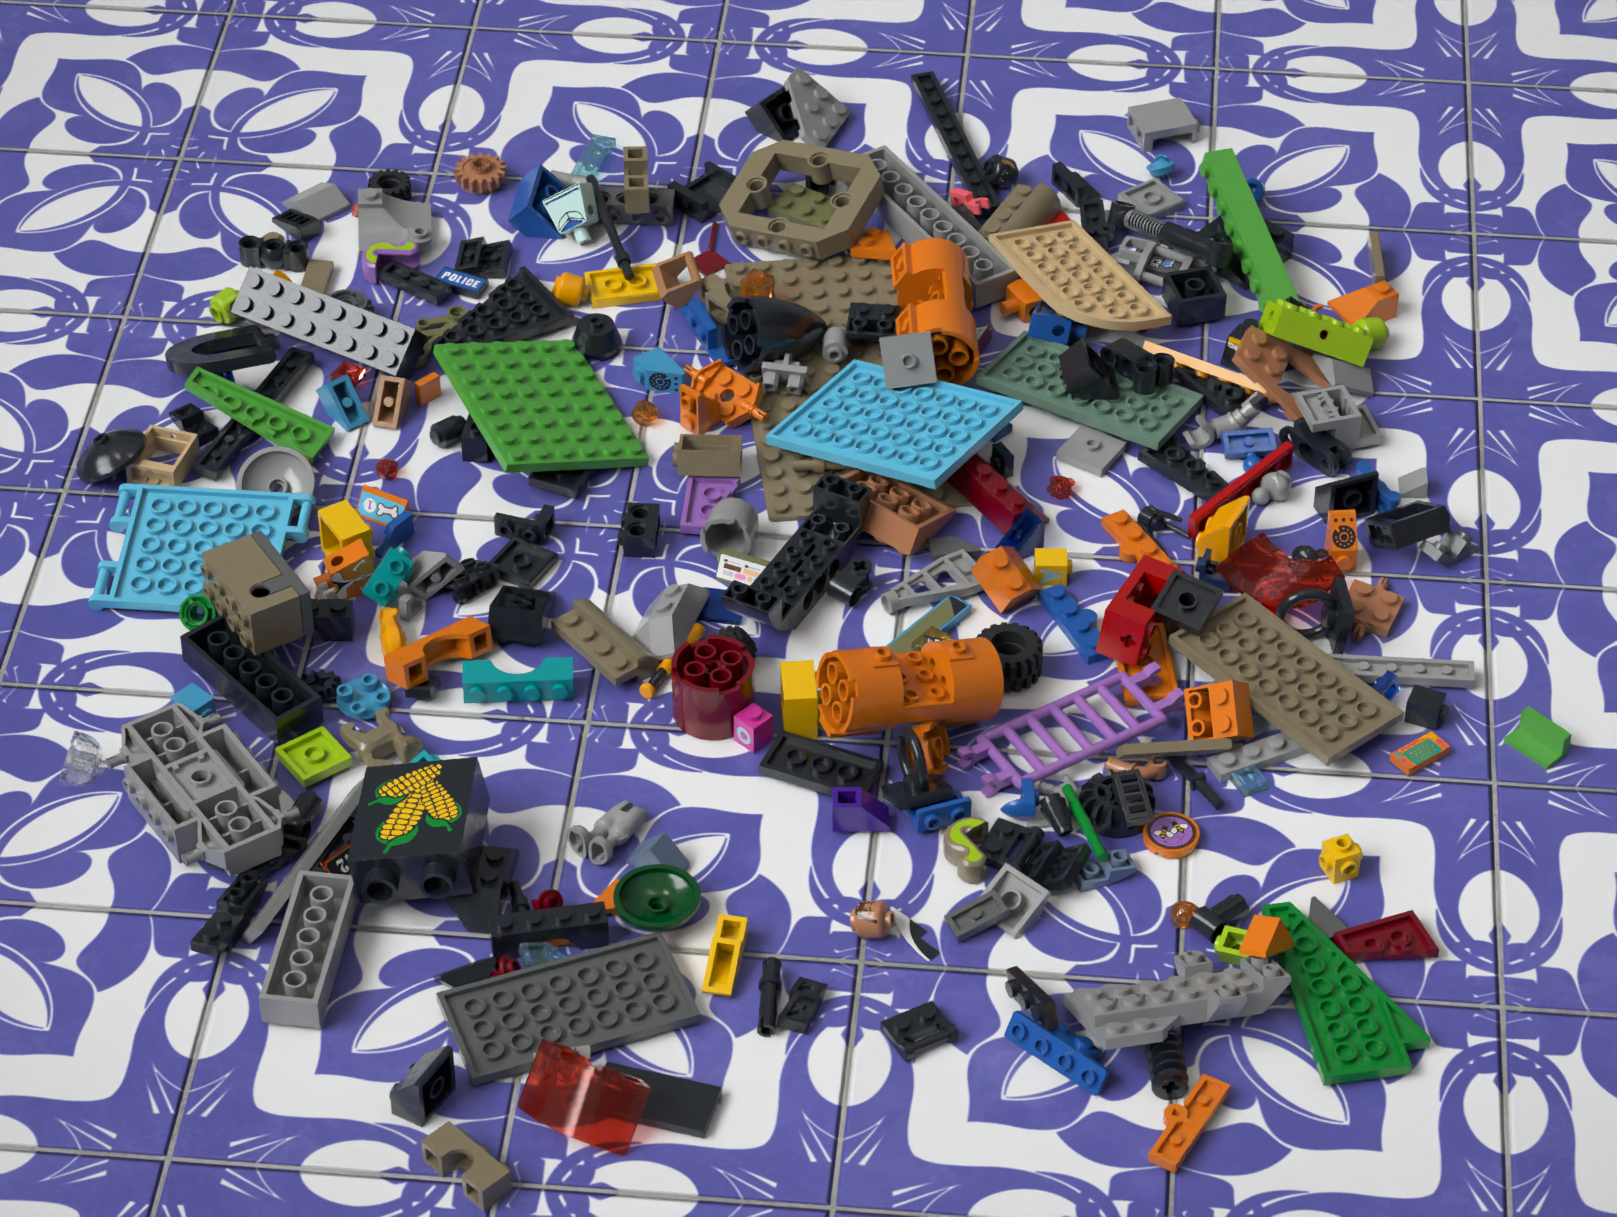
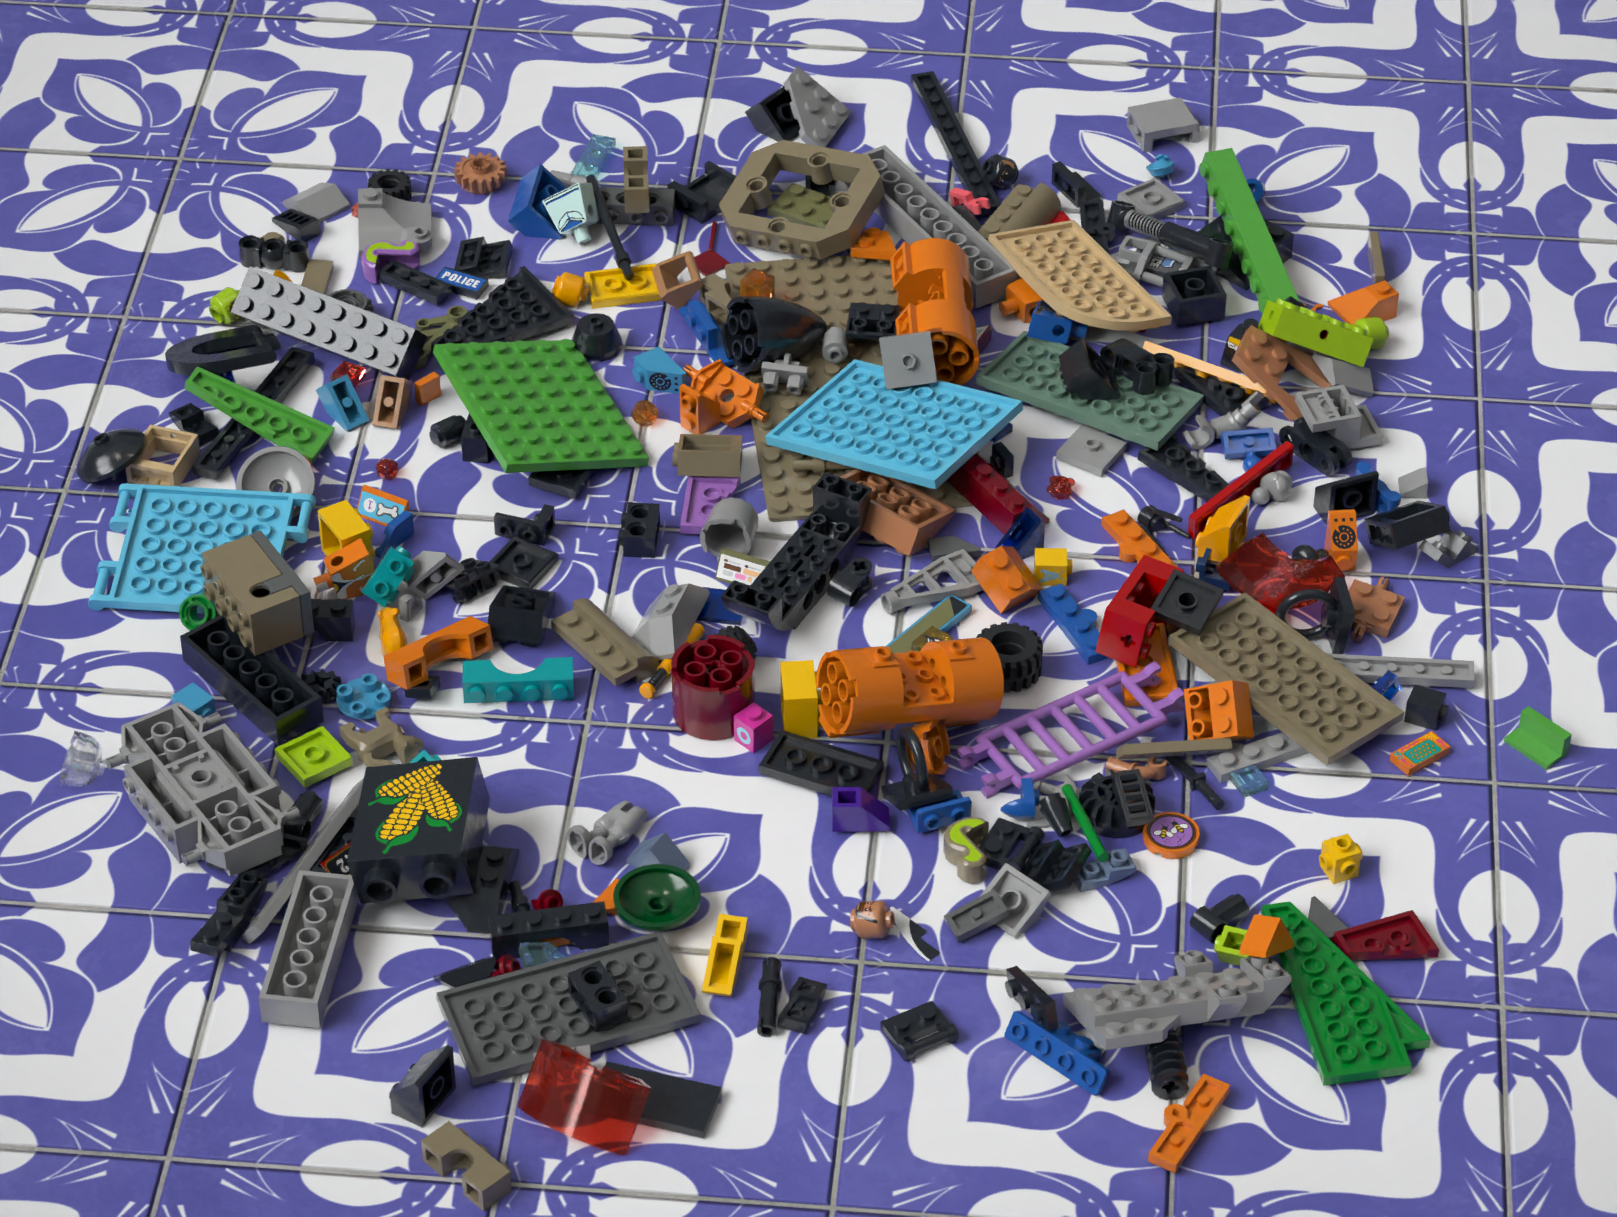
(598, 996): none -> black brick
(1181, 914): clear orange tile -> none

